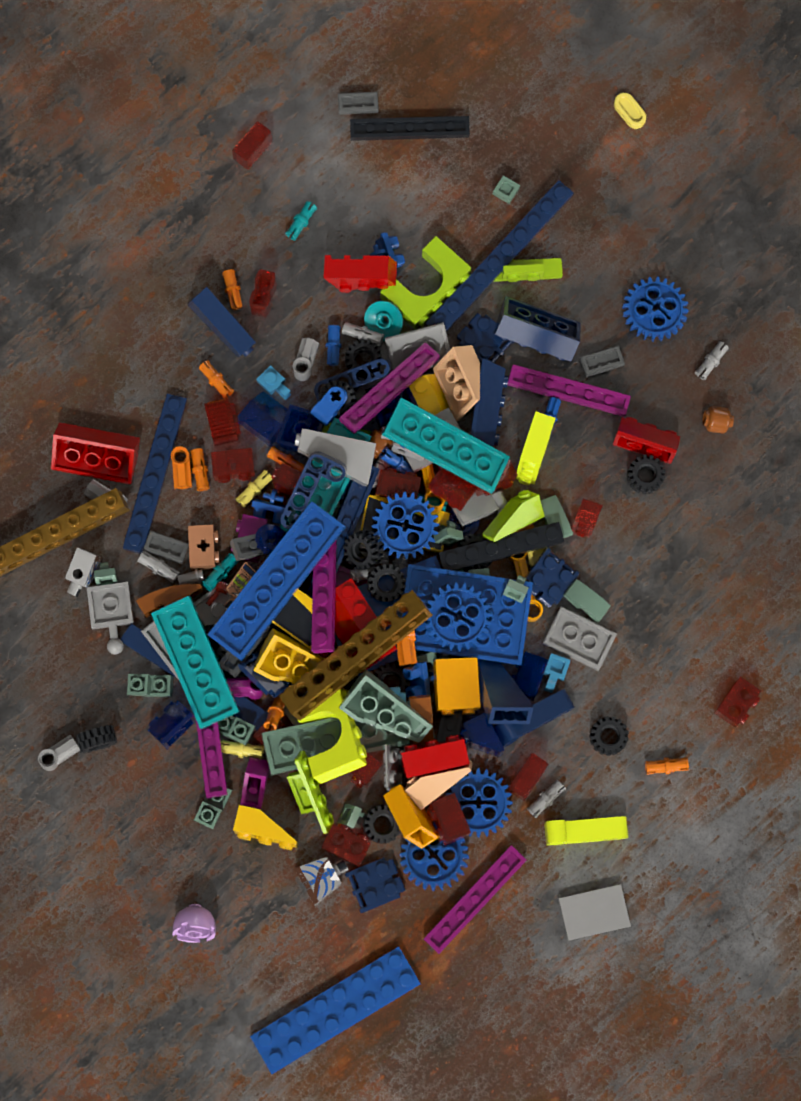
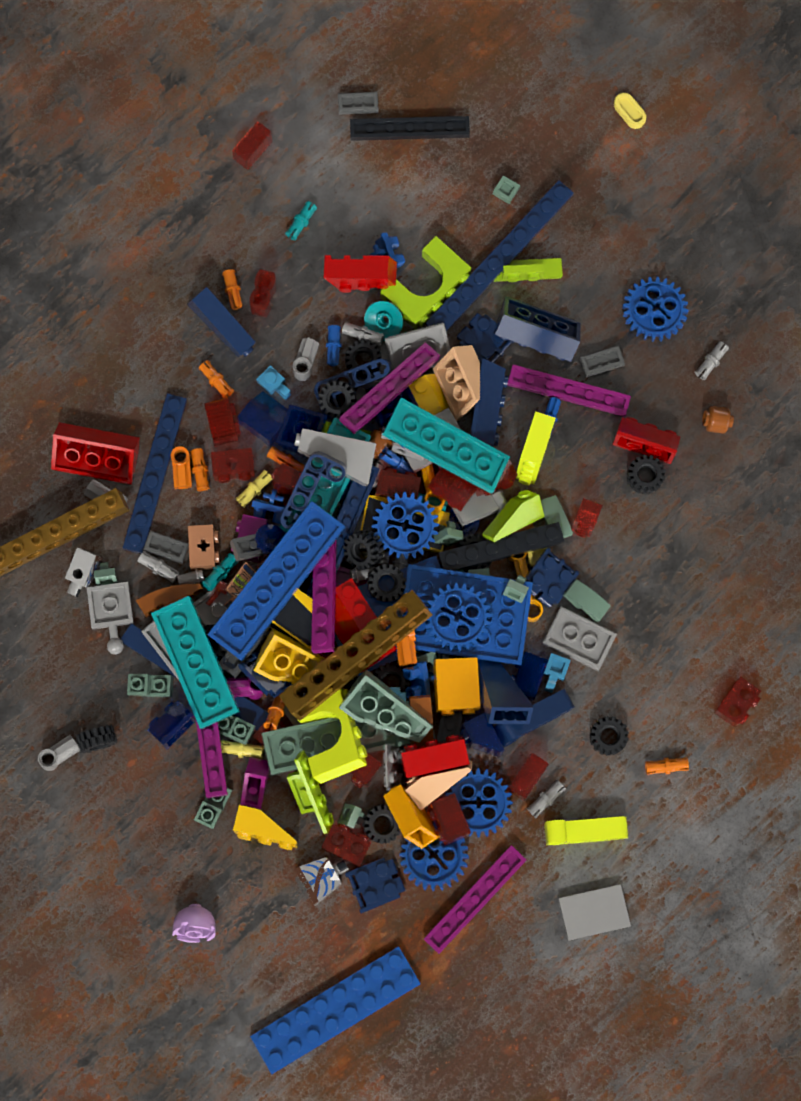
(327, 408): blue piece -> none

